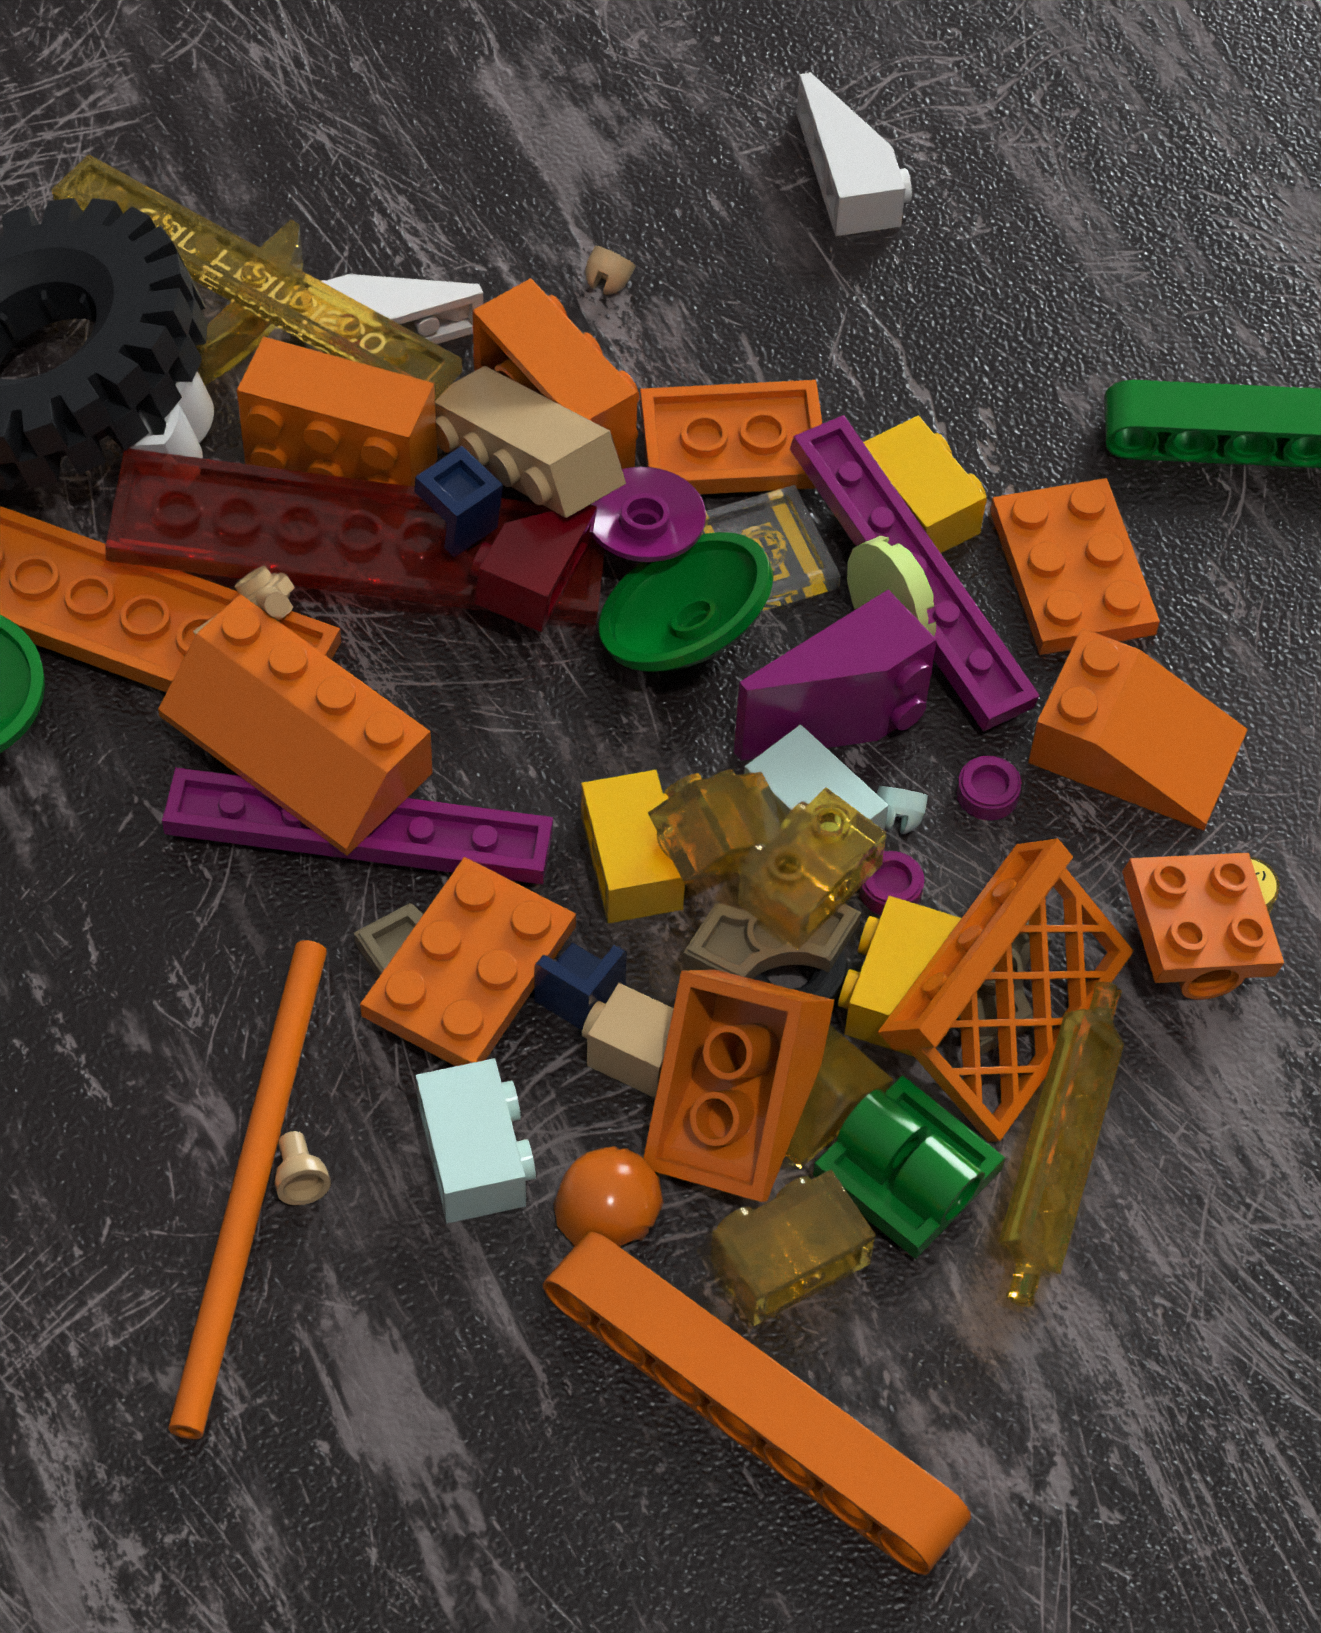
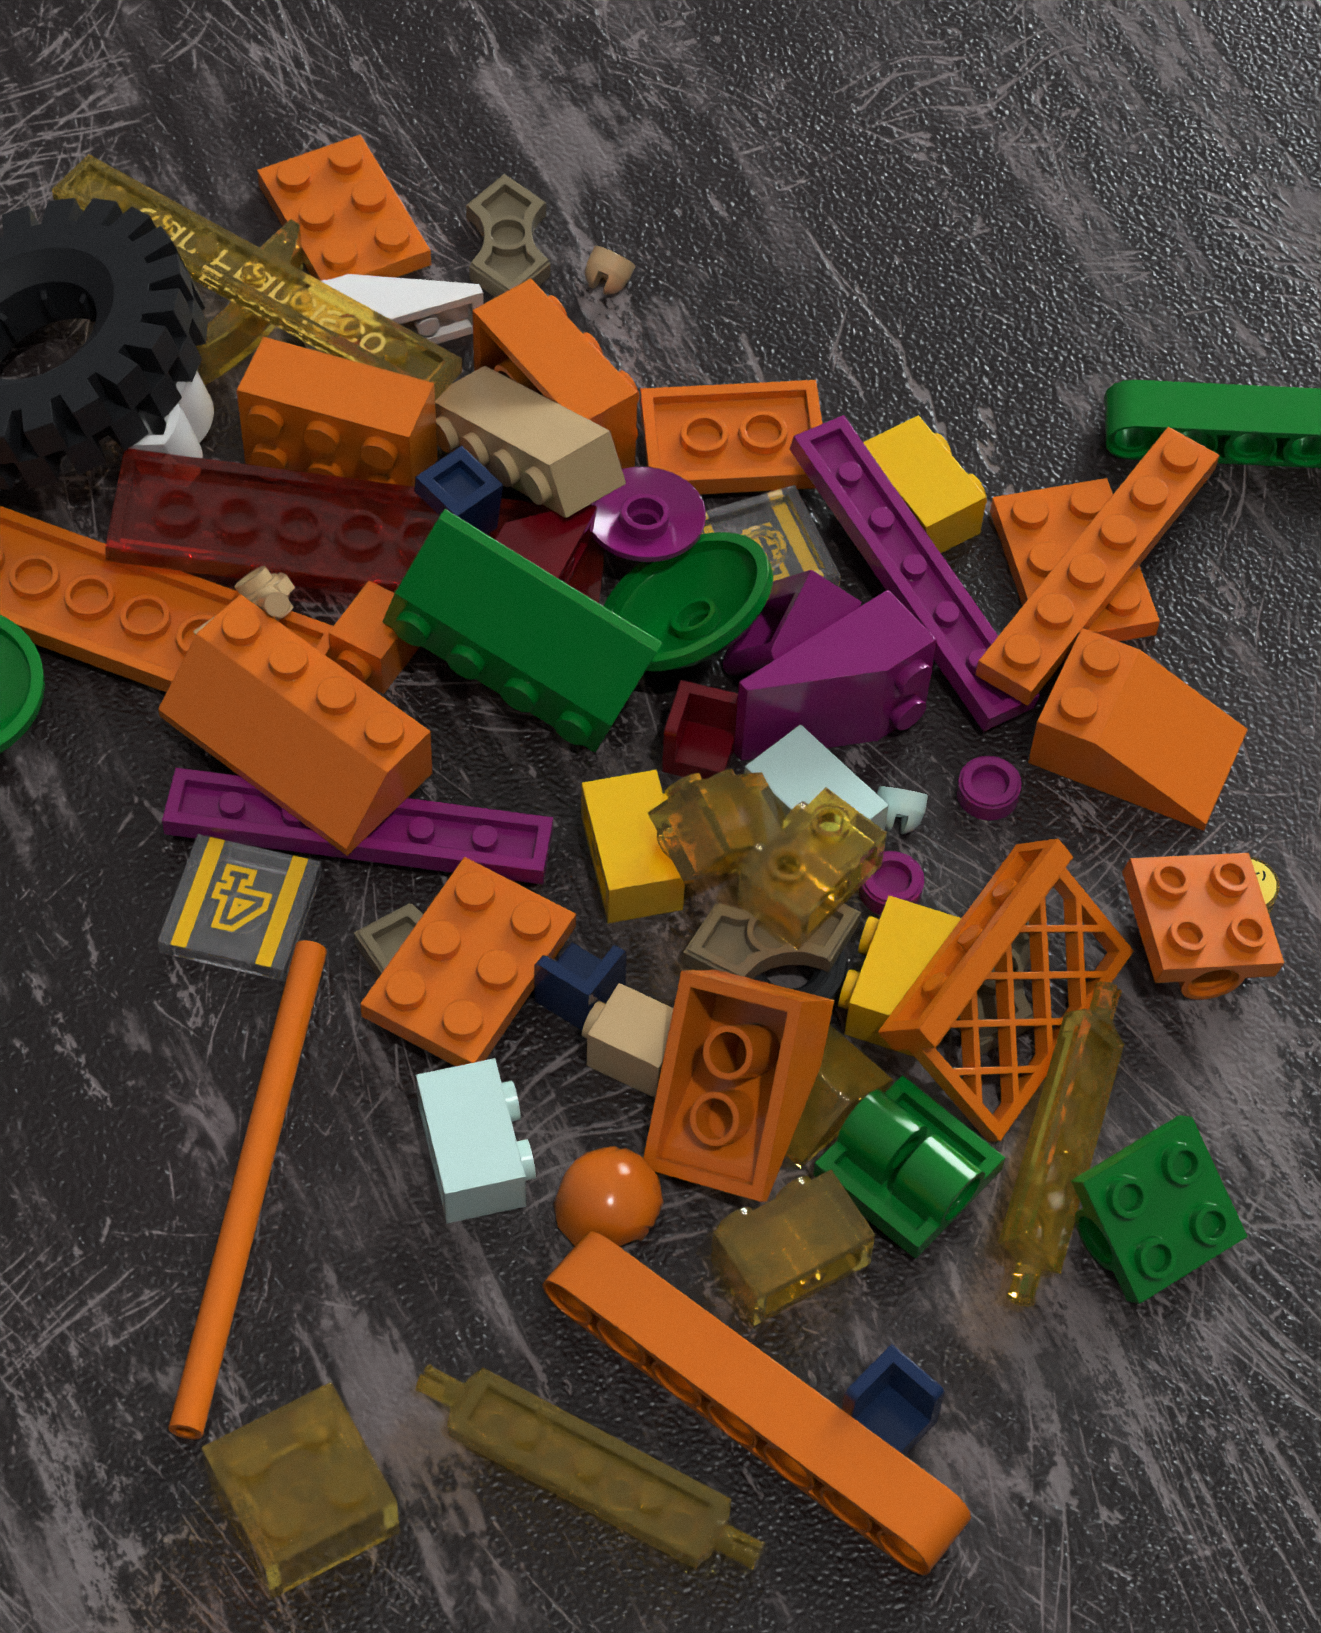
(240, 907): none -> clear tile
(300, 1176): tan piece -> none
(301, 1490): none -> clear yellow brick
(345, 212): none -> orange plate
(366, 644): none -> orange brick
(507, 220): none -> dark tan tile
(520, 631): none -> green slope
(589, 1467): none -> clear yellow plate
(700, 731): none -> dark red panel
(793, 613): none -> magenta tile
(851, 163): white slope -> none
(880, 567): yellowish green tile -> none
(895, 1400): none -> dark blue panel
(1096, 566): none -> orange plate
(1156, 1210): none -> green plate

